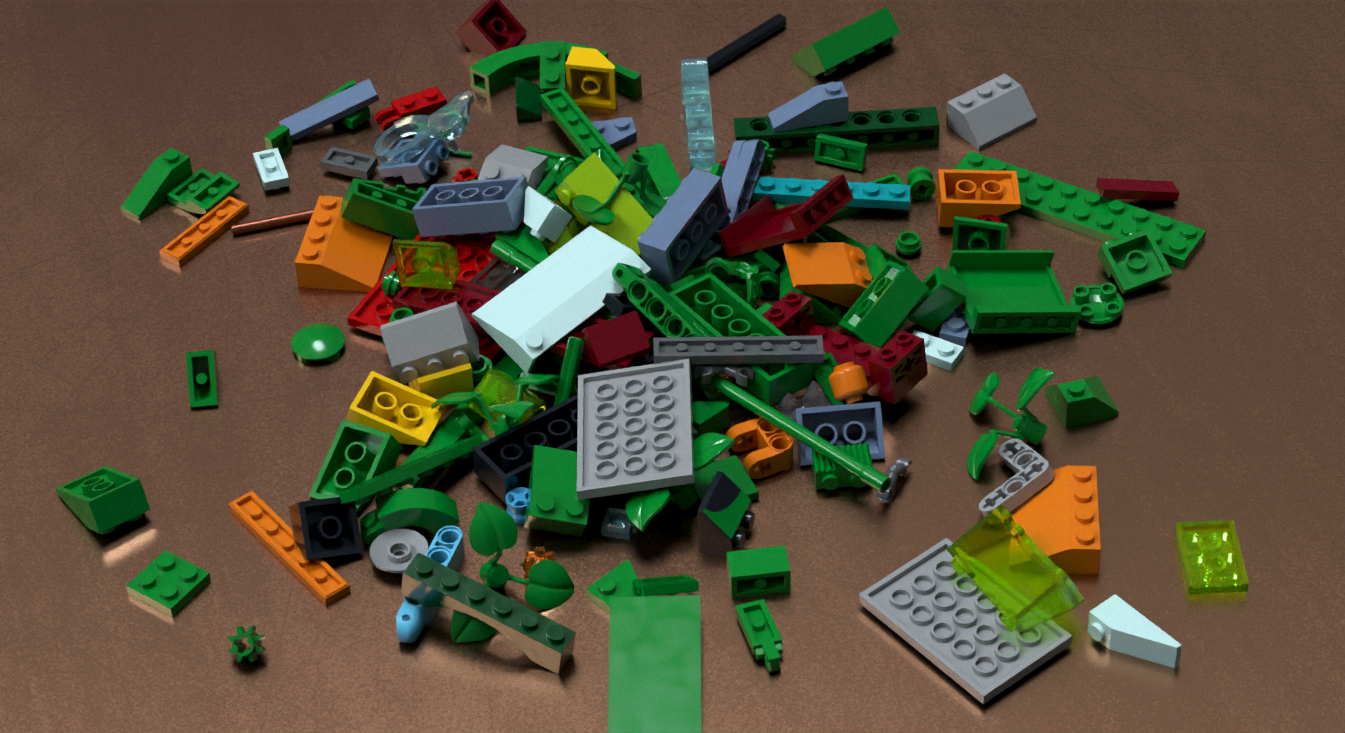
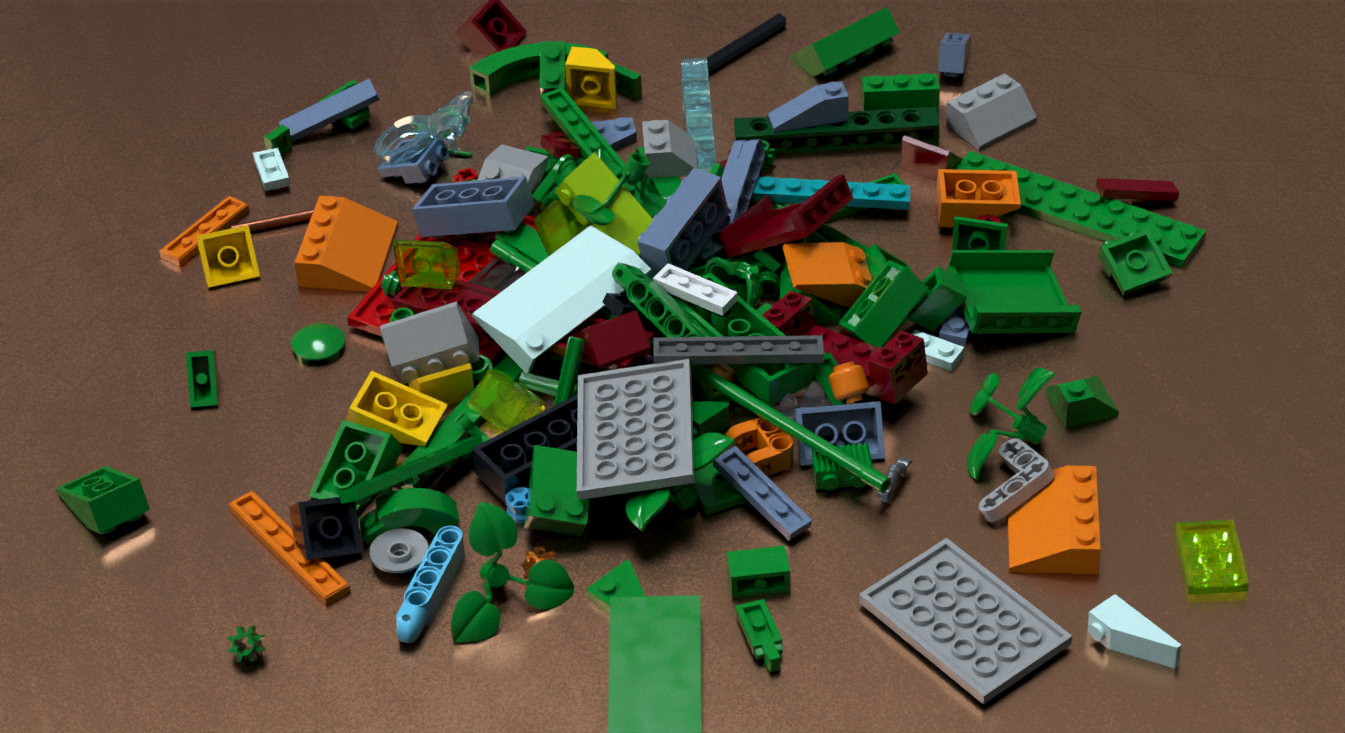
(158, 180): green slope -> none
(168, 583): green plate -> none
(202, 191): green slope -> none
(227, 256): none -> yellow slope
(349, 163): dark grey plate -> none
(382, 207): green wedge -> none
(419, 103): red hinge -> none
(511, 411): green plant -> none
(527, 100): dark green slope -> none
(533, 633): dark green arch -> none
(544, 216): light aqua slope -> none
(558, 145): none -> dark red plate
(617, 524): clear light blue plate -> none
(665, 585): green tile -> none
(668, 149): none -> light grey slope
(696, 289): none -> white plate
(707, 372): dark grey arm -> none
(723, 517): black slope -> none
(762, 493): none -> sand blue plate
(840, 152): green plate -> none
(900, 91): none -> green slope
(908, 243): green plate -> none
(921, 183): green wheel -> none
(925, 158): none -> dark red slope
(953, 54): none -> sand blue slope
(1013, 572): clear neon green windscreen -> none
(1098, 303): green dish -> none

